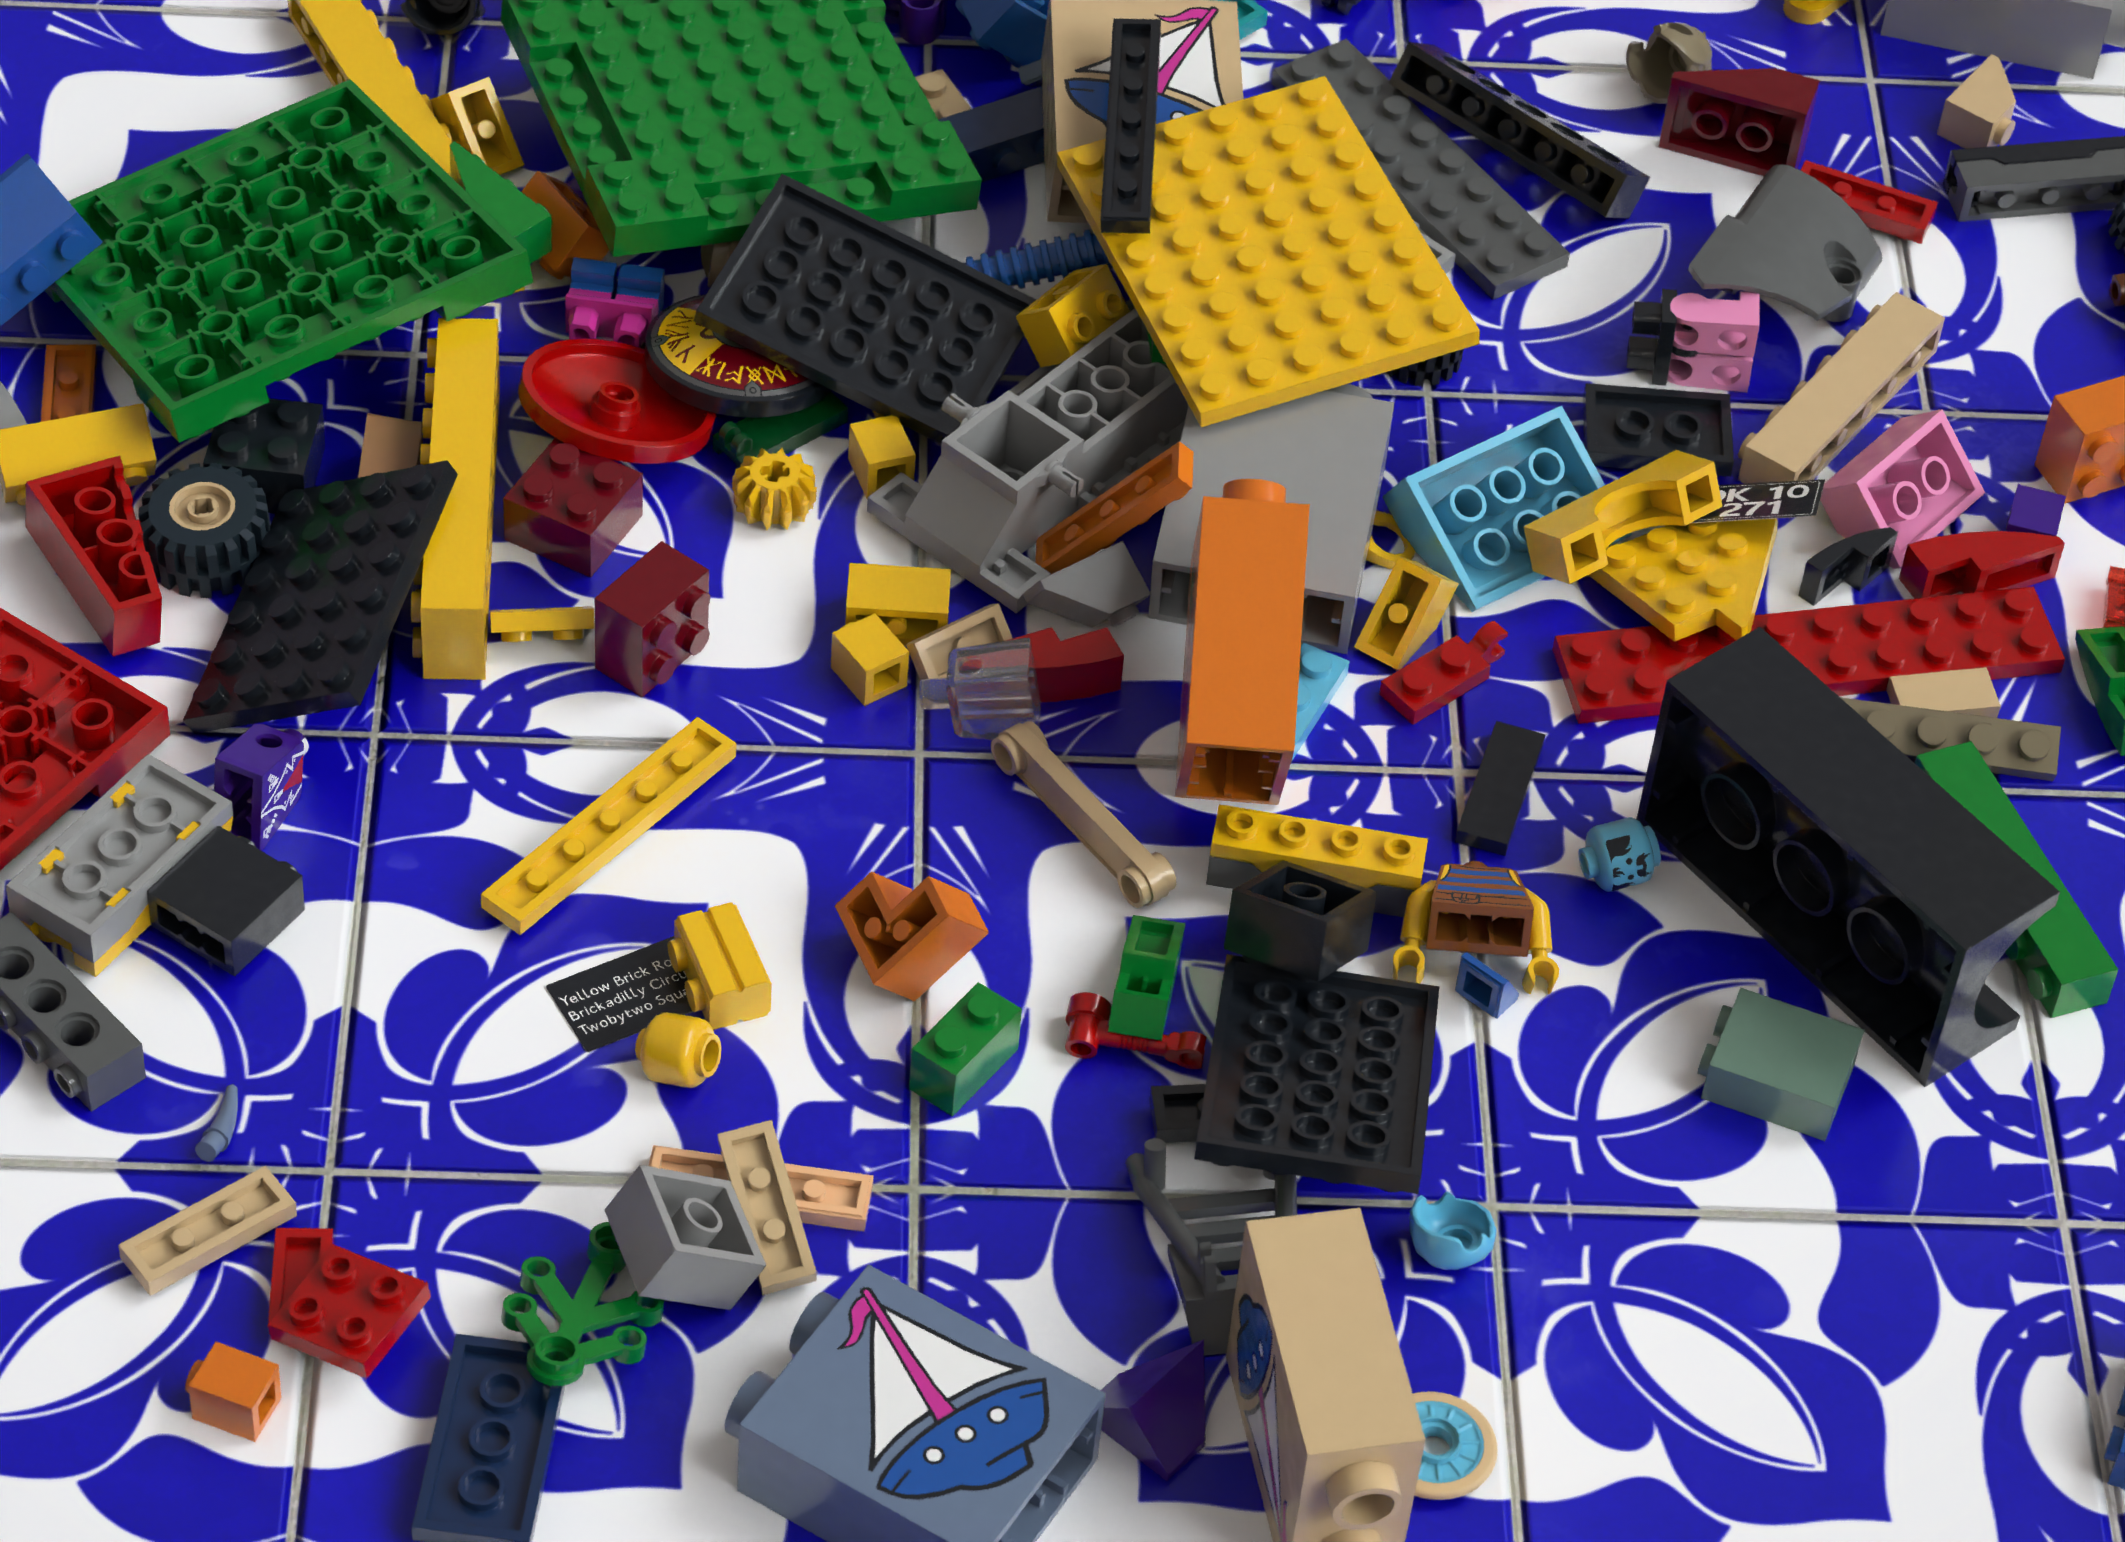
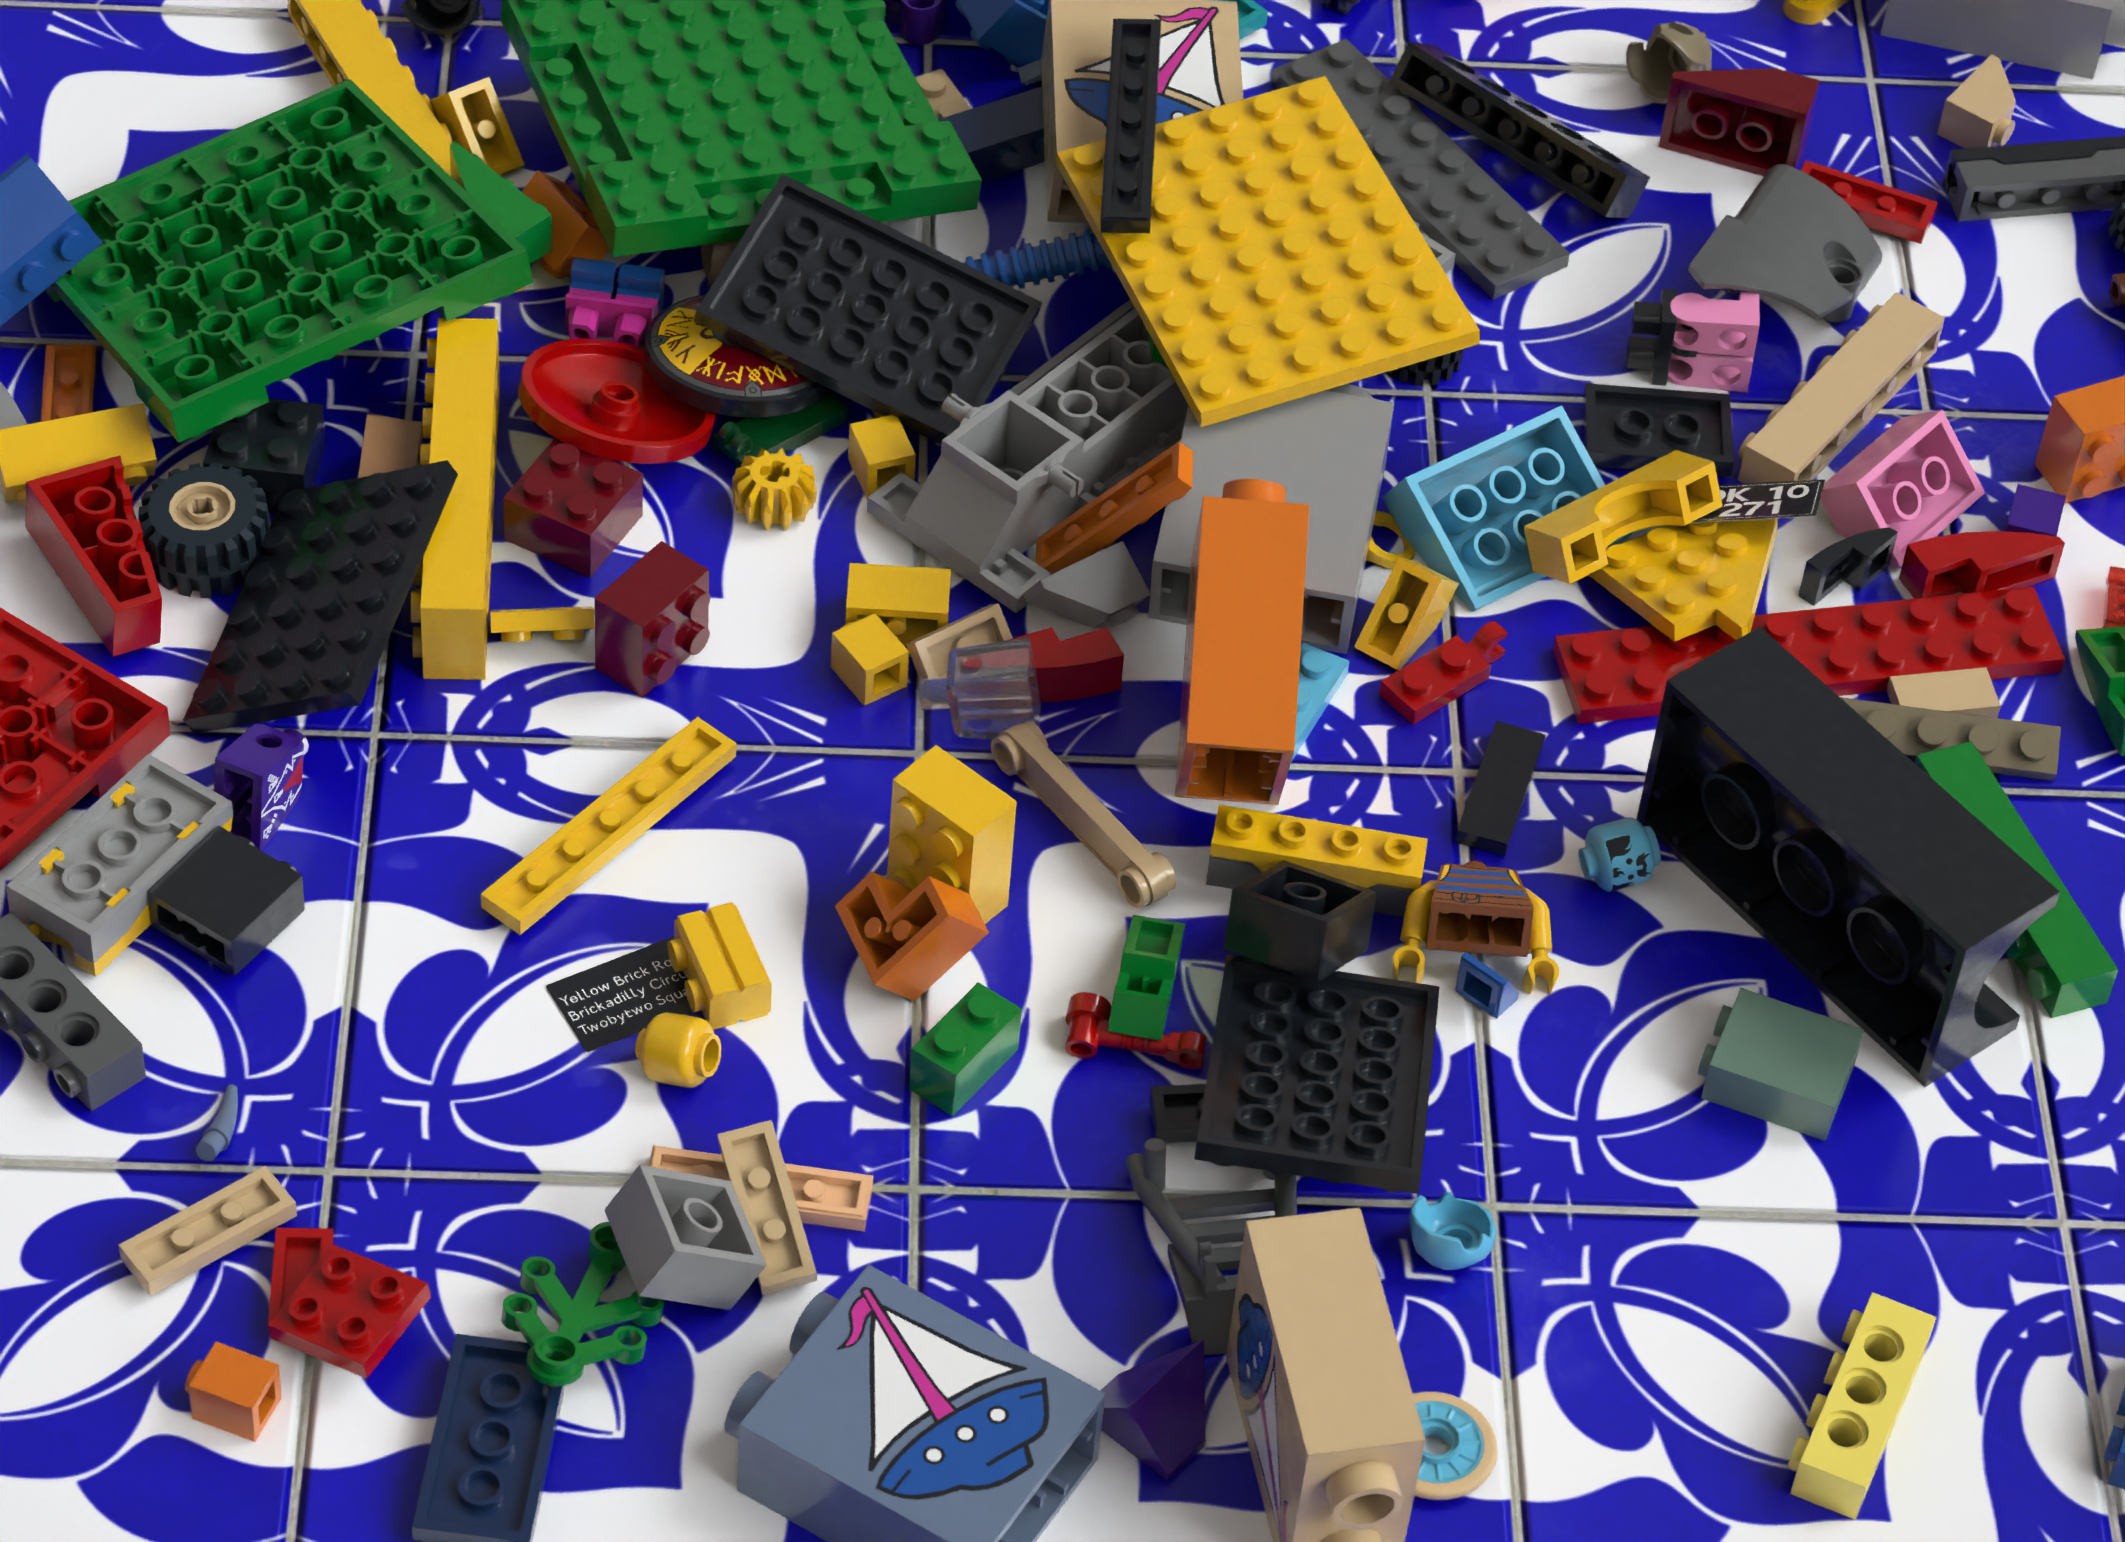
(952, 829): none -> yellow brick
(1072, 314): yellow brick -> none
(1877, 1373): none -> light yellow brick

